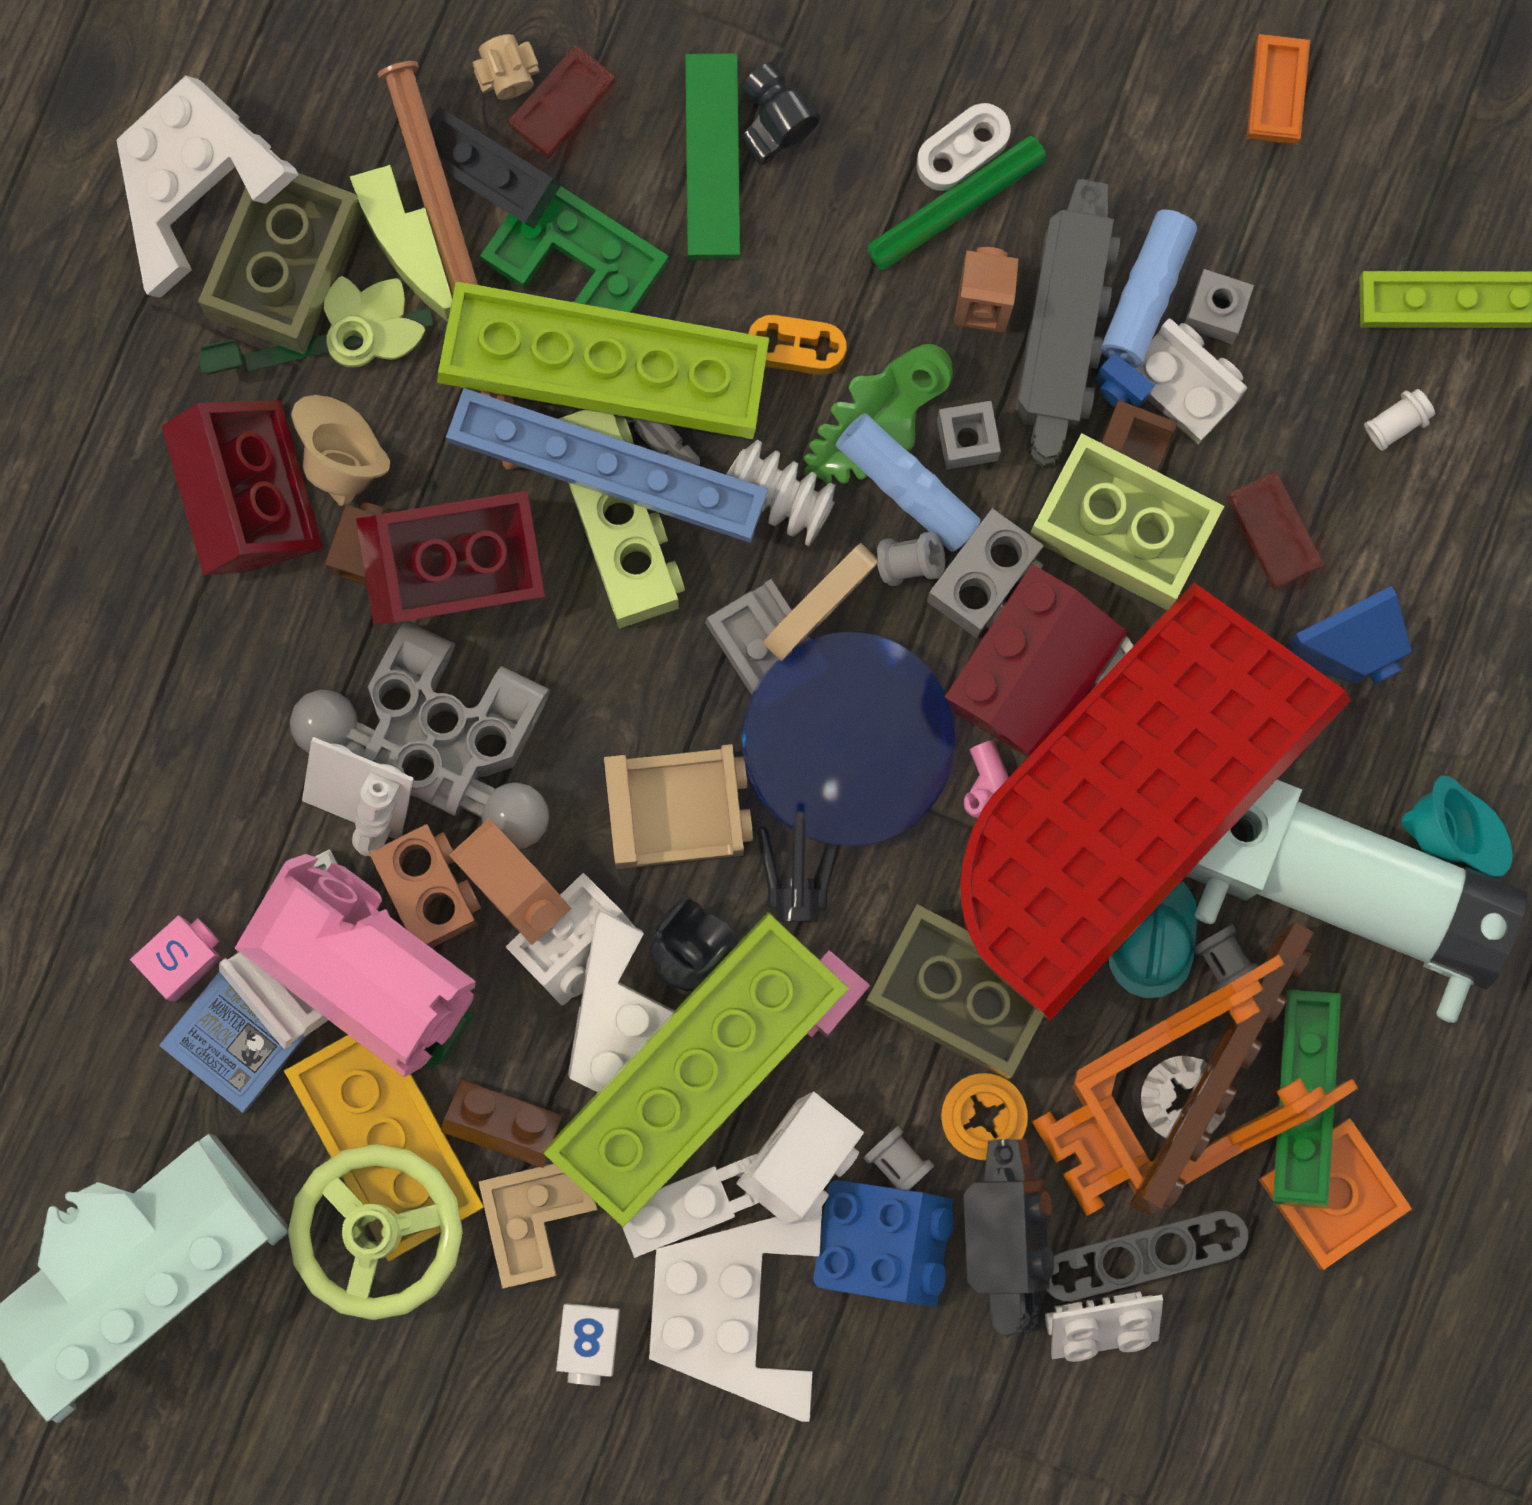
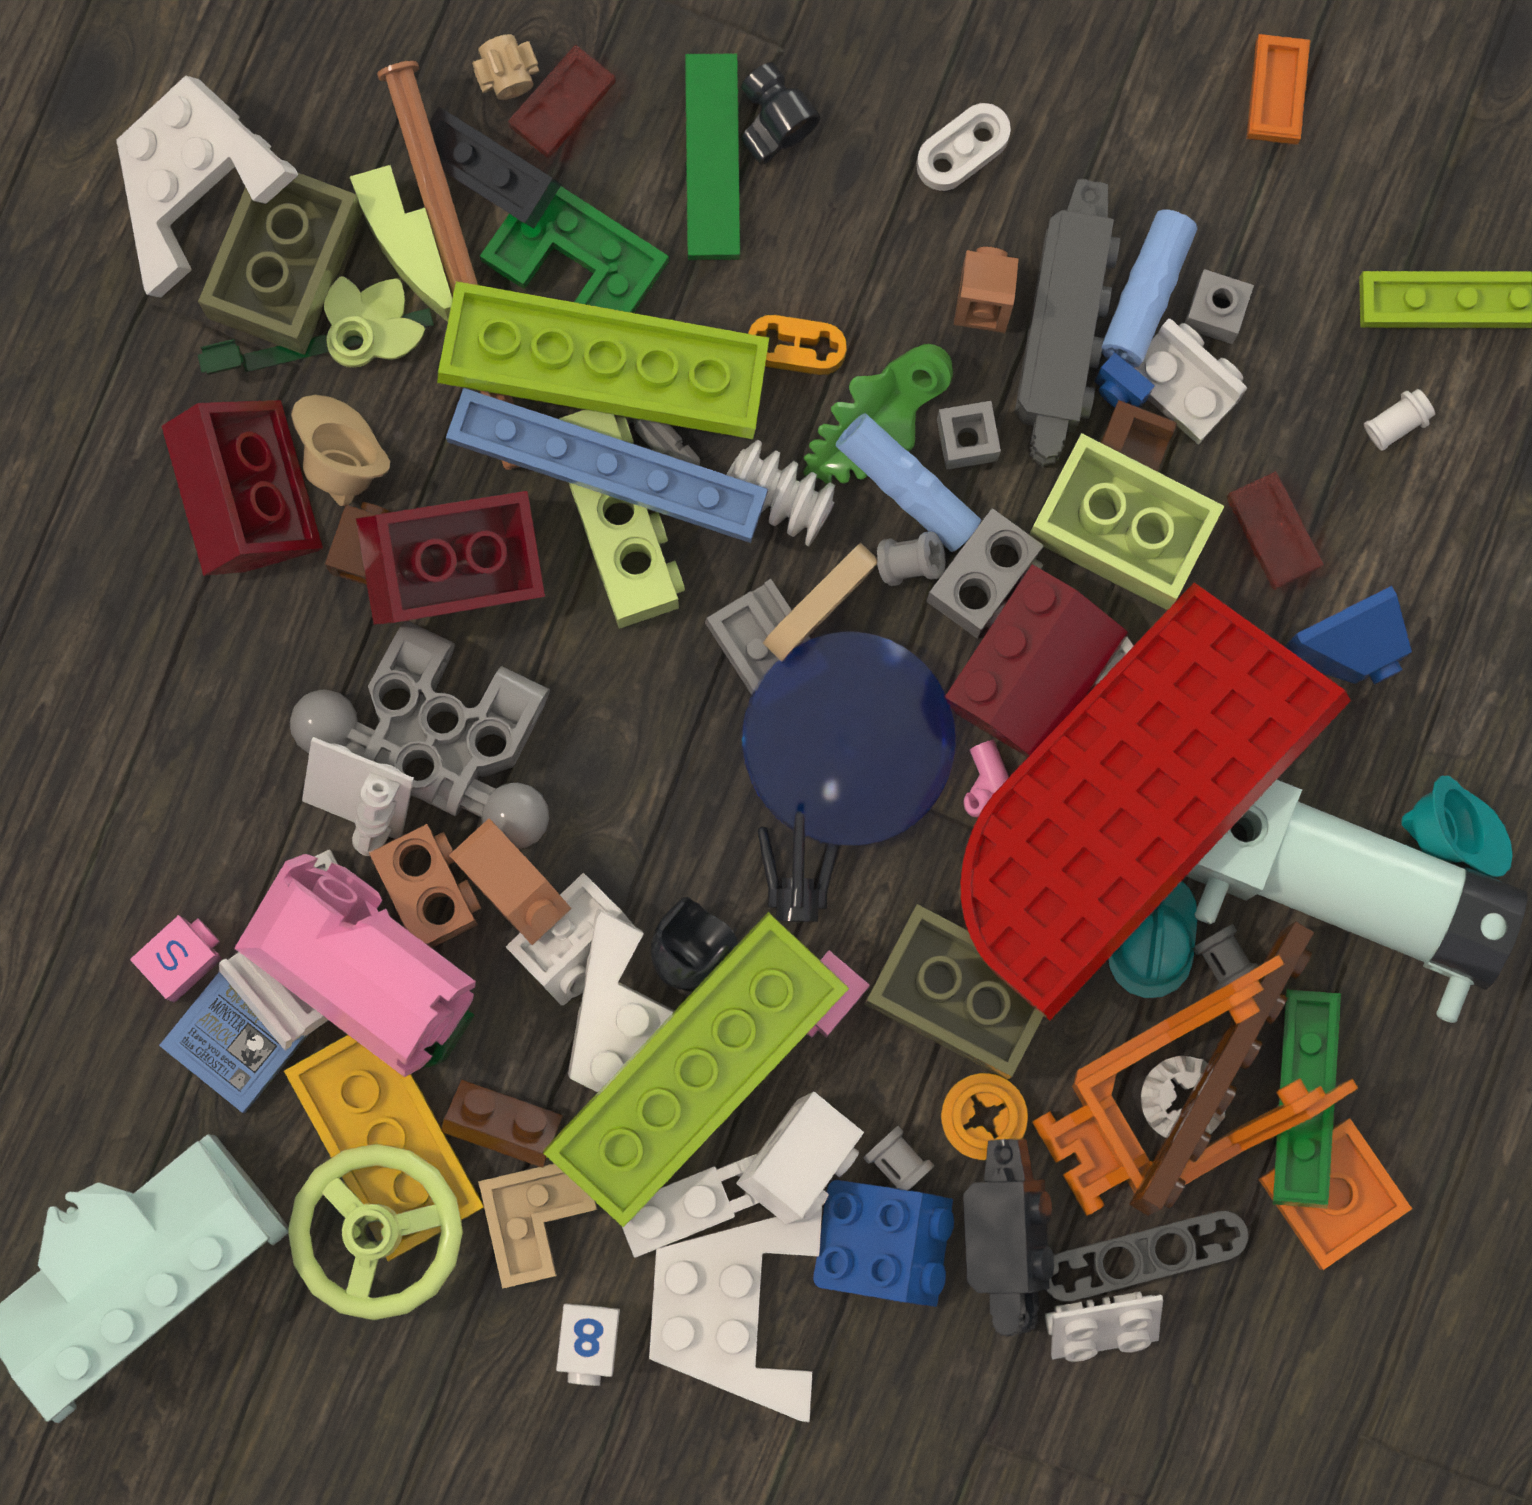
(677, 807): tan panel -> none
(956, 202): green axle -> none

